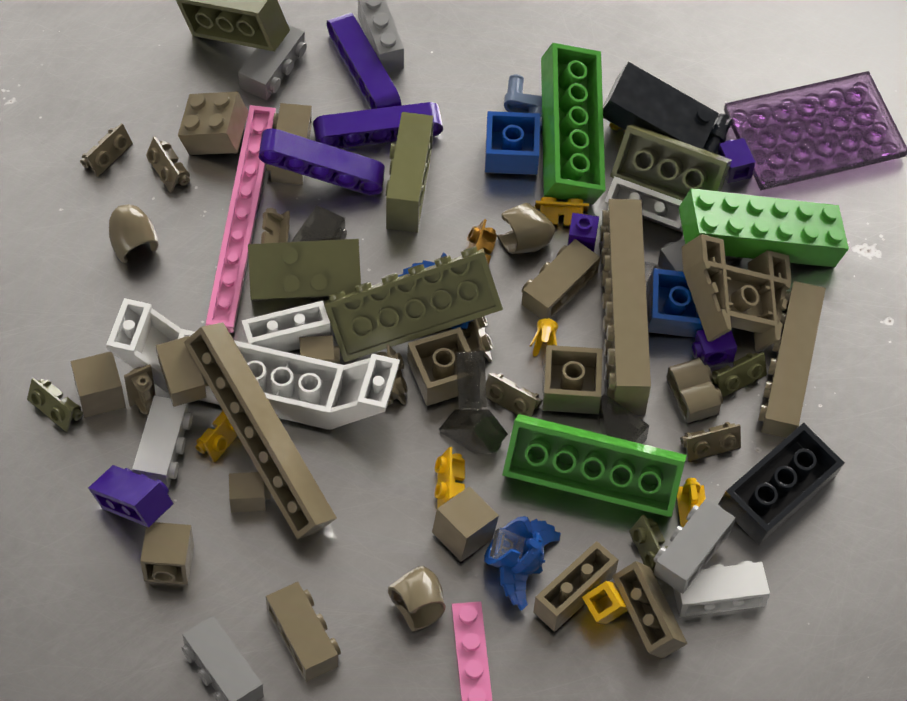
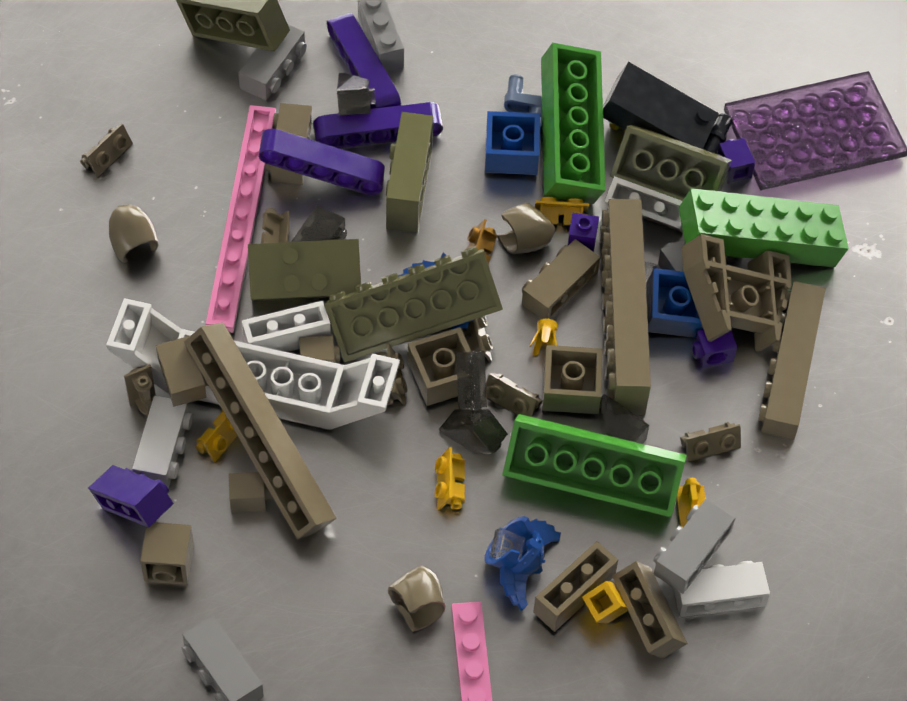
(47, 399): olive hinge -> none
(98, 384): dark tan head -> none
(162, 159): dark tan hinge -> none
(213, 123): dark tan brick -> none
(303, 631): dark tan brick -> none
(354, 95): none -> clear smoke slope
(465, 523): dark tan head -> none
(647, 539): olive hinge -> none
(694, 390): dark tan brick -> none
(743, 373): olive hinge -> none
(781, 483): black brick -> none

